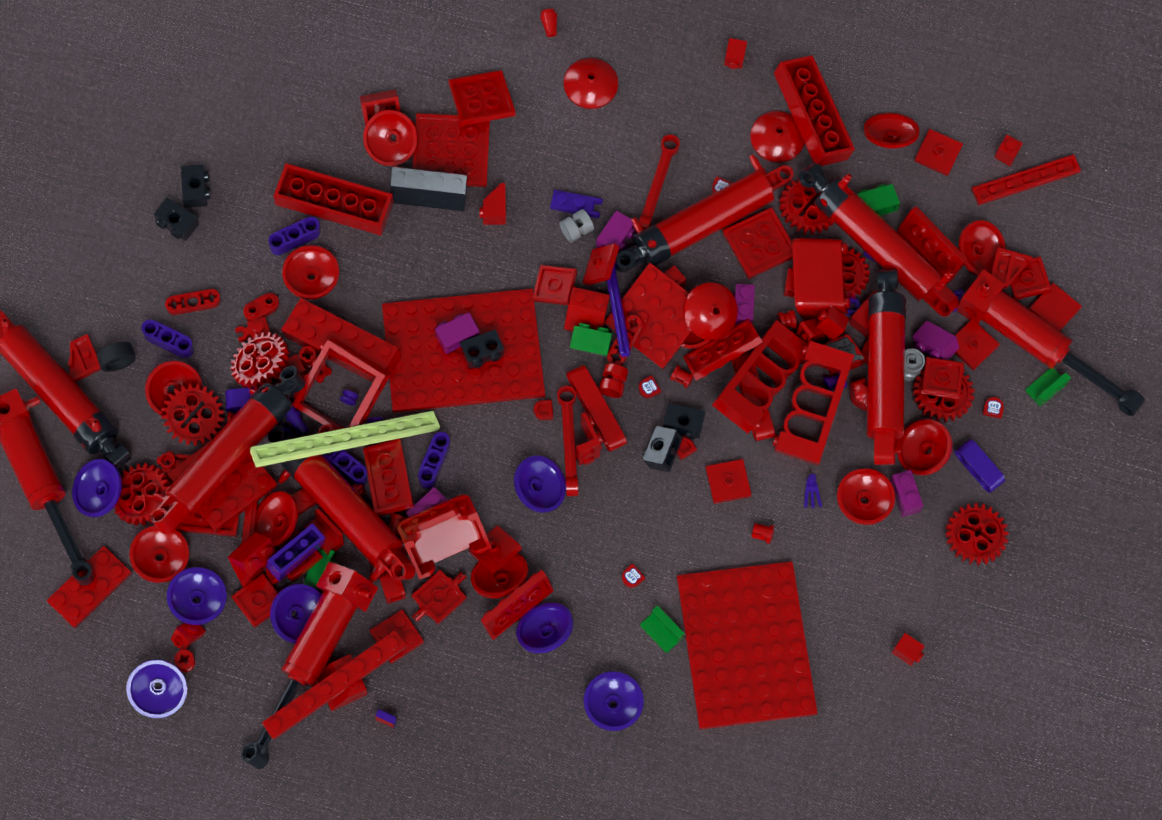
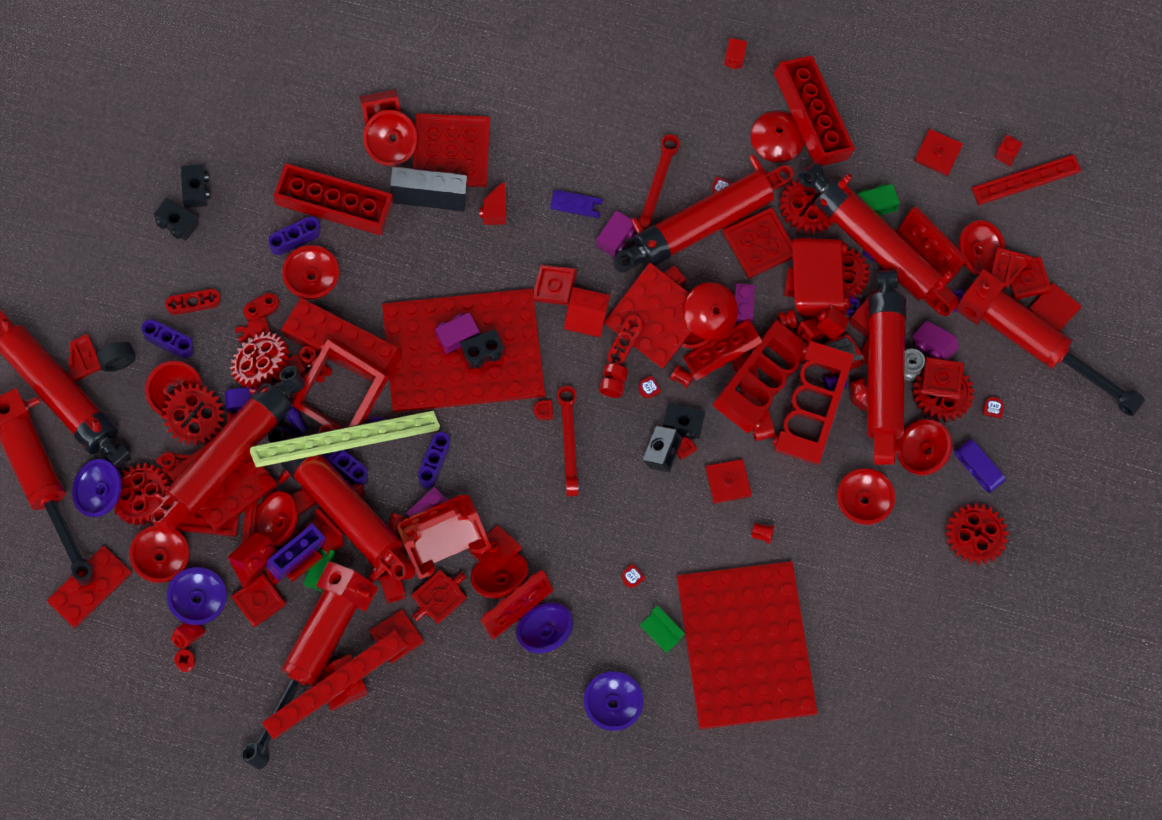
(153, 700): dark purple dish -> none
(294, 597): dark purple dish -> none
(349, 397): dark purple bush -> none
(386, 718): dark purple tile -> none
(388, 477): red plate -> none
(481, 98): red plate -> none
(547, 483): dark purple dish -> none
(549, 21): red cone -> none
(570, 228): light grey wheel -> none
(589, 451): red bracket -> none
(590, 92): red dish -> none
(591, 340): green brick -> none
(596, 408): red beam -> none
(600, 264): red plate -> none
(618, 315): dark purple axle -> none
(811, 486): dark purple piece -> none
(891, 130): red dish -> none
(906, 493): magenta brick -> none
(909, 650): red brick -> none
(974, 344): red plate -> none
(1047, 386): green panel -> none

